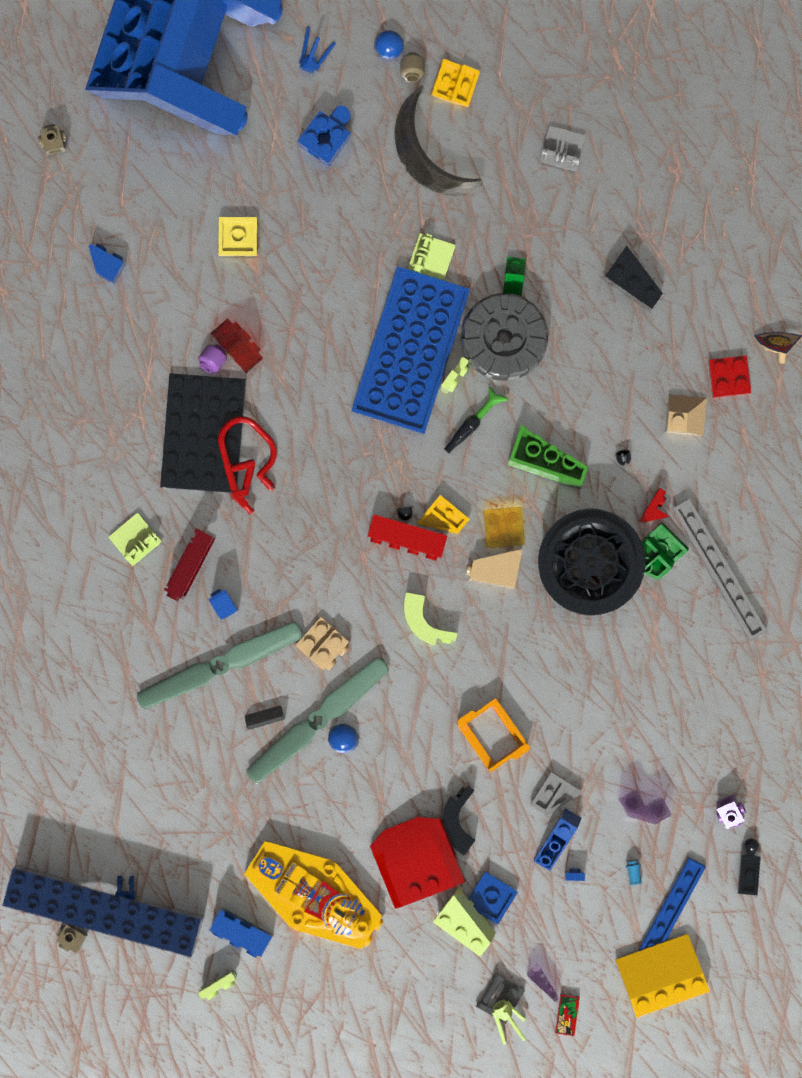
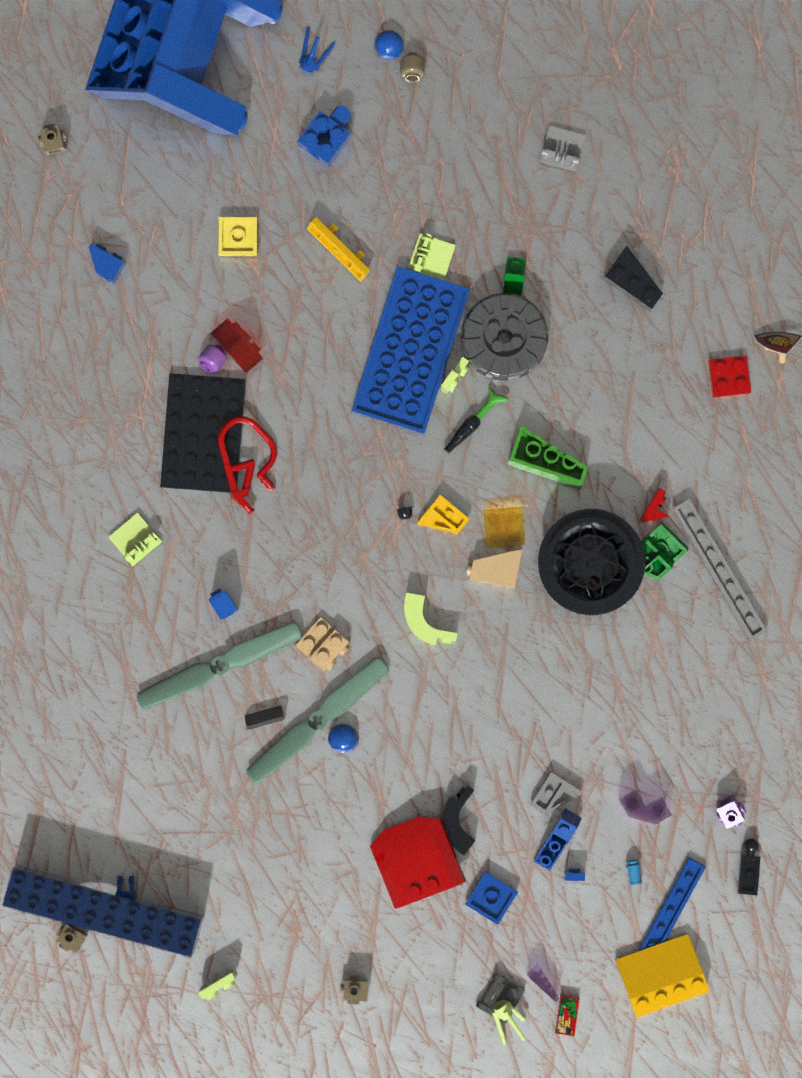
(189, 565): dark red door -> none
(240, 932): blue wedge -> none
(314, 895): yellow container -> none
(338, 249): none -> yellow hinge
(360, 995): none -> dark tan brick
(407, 536): red brick -> none
(417, 162): clear smoke windscreen -> none
(455, 83): yellow slope -> none
(464, 923): yellowish green wedge -> none
(478, 748): light orange piece -> none
(623, 457): black hinge -> none
(685, 415): tan slope -> none

